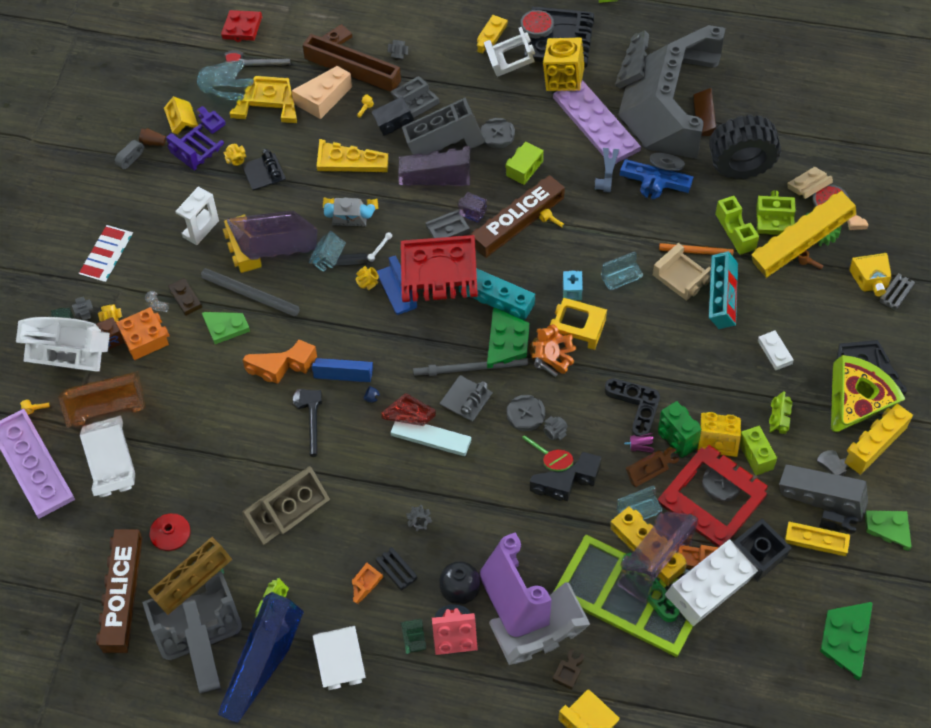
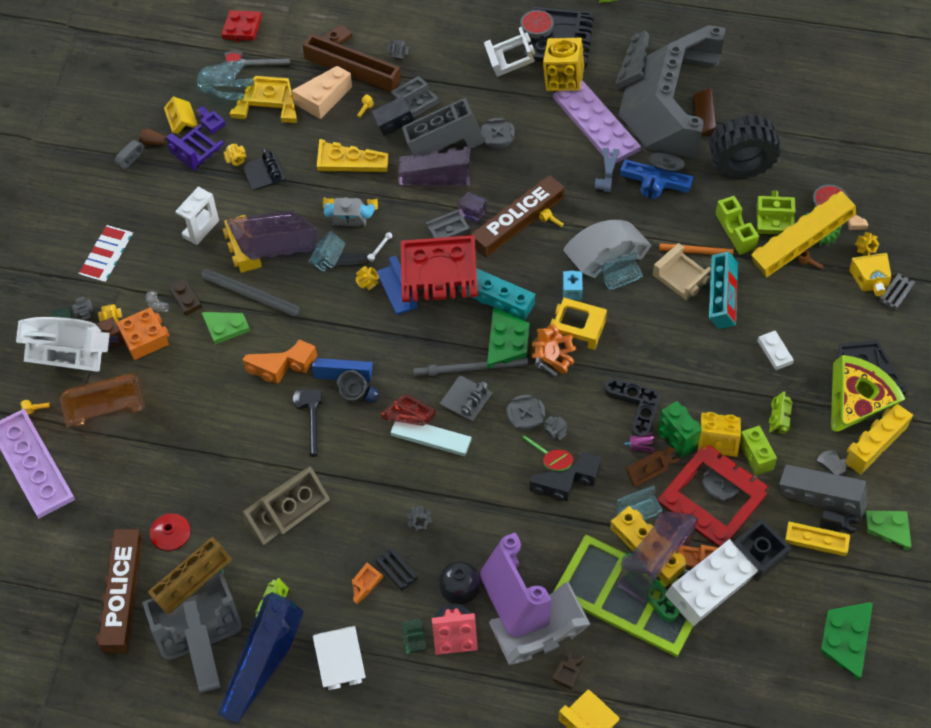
(108, 456): white bracket -> none
(352, 385): none -> dark grey hair
(491, 32): yellow hinge -> none
(524, 163): lime brick -> none
(605, 243): none -> light grey panel
(810, 182): tan plate -> none
(867, 244): none -> yellow gear

